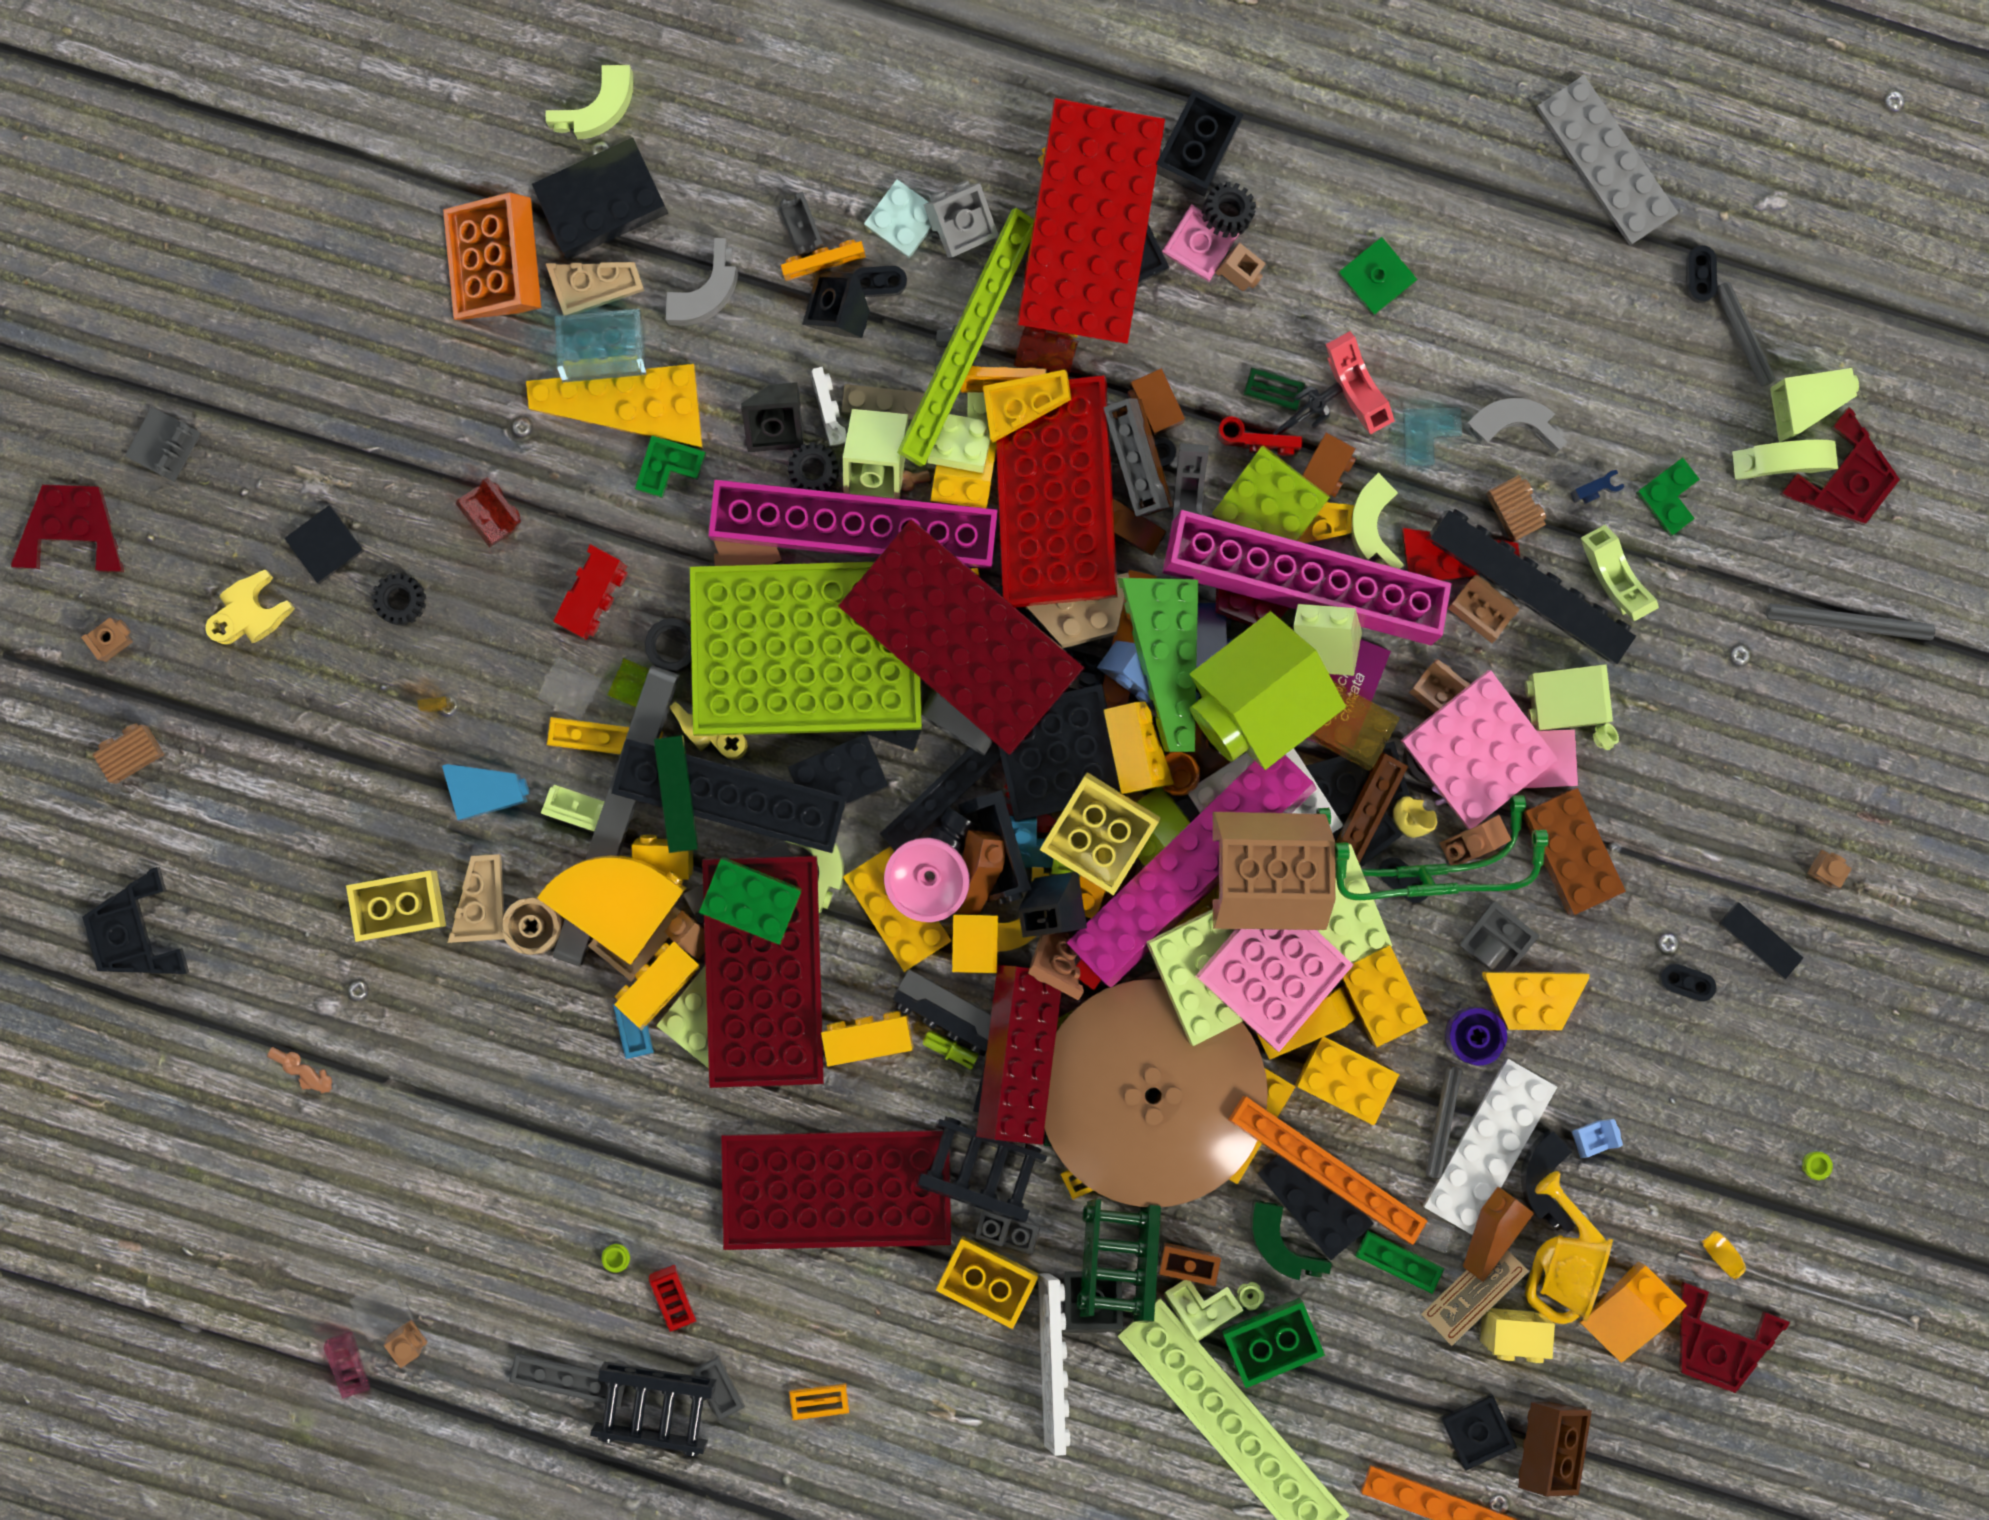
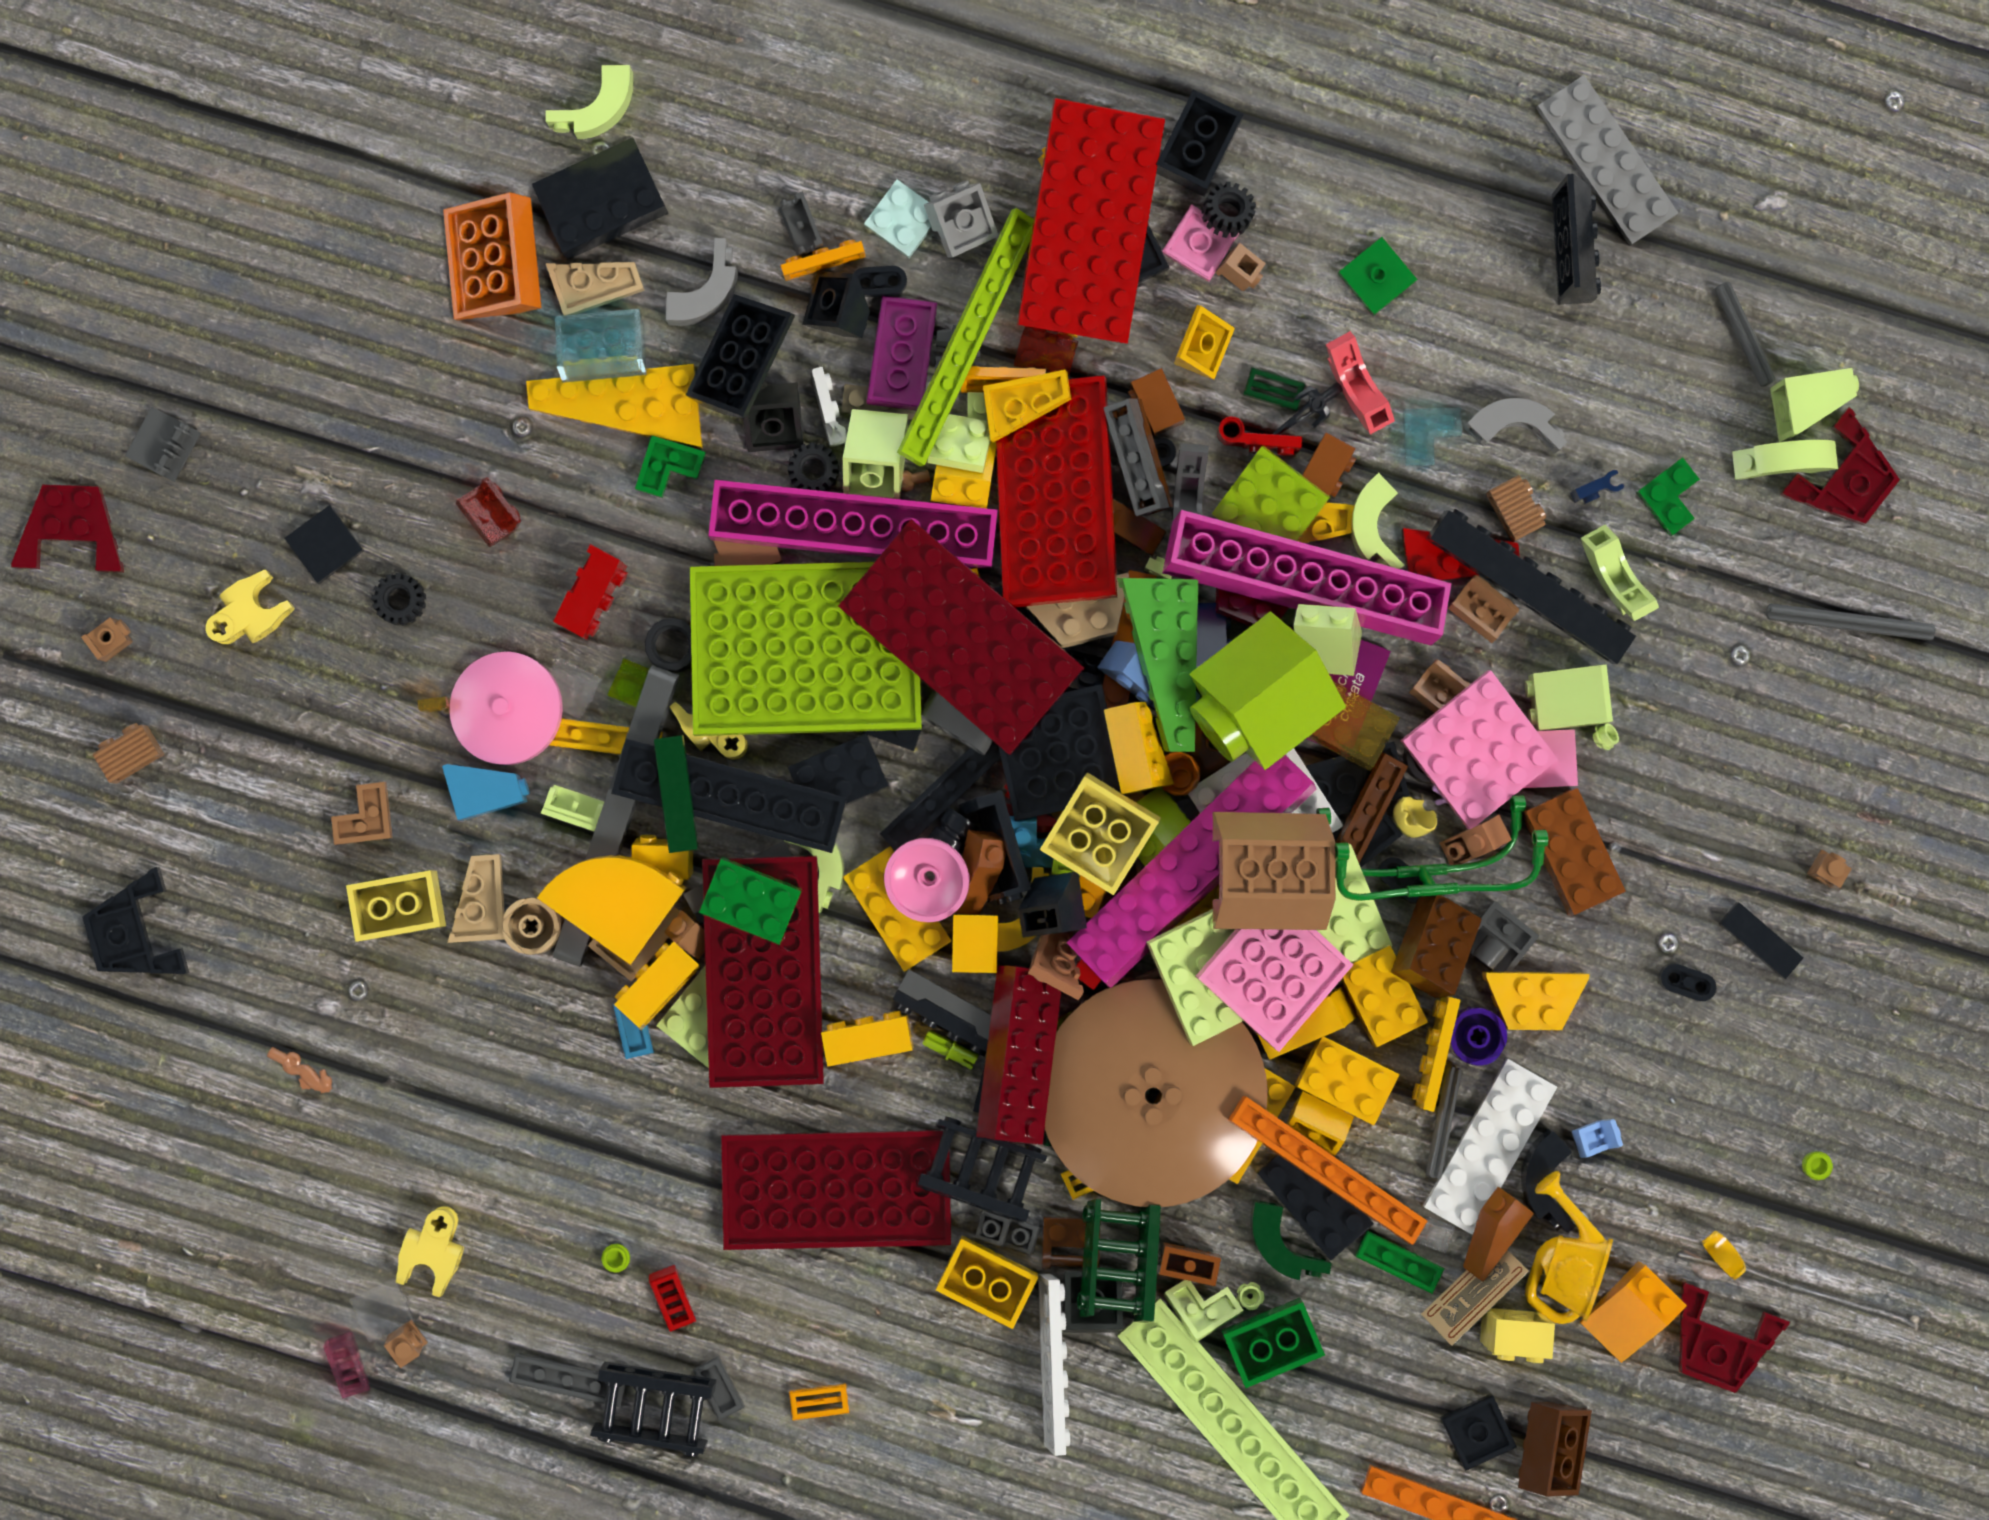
(371, 822): none -> medium nougat plate
(432, 1248): none -> light yellow piece
(506, 708): none -> bright pink dish
(739, 356): none -> black slope
(901, 353): none -> magenta tile
(1063, 1233): none -> reddish brown plate
(1155, 568): none -> yellowish green plate
(1204, 343): none -> yellow slope
(1320, 1122): none -> yellow brick
(1434, 1063): none -> yellow plate
(1436, 946): none -> reddish brown brick
(1575, 241): none -> black slope
(1701, 275): black plate -> none

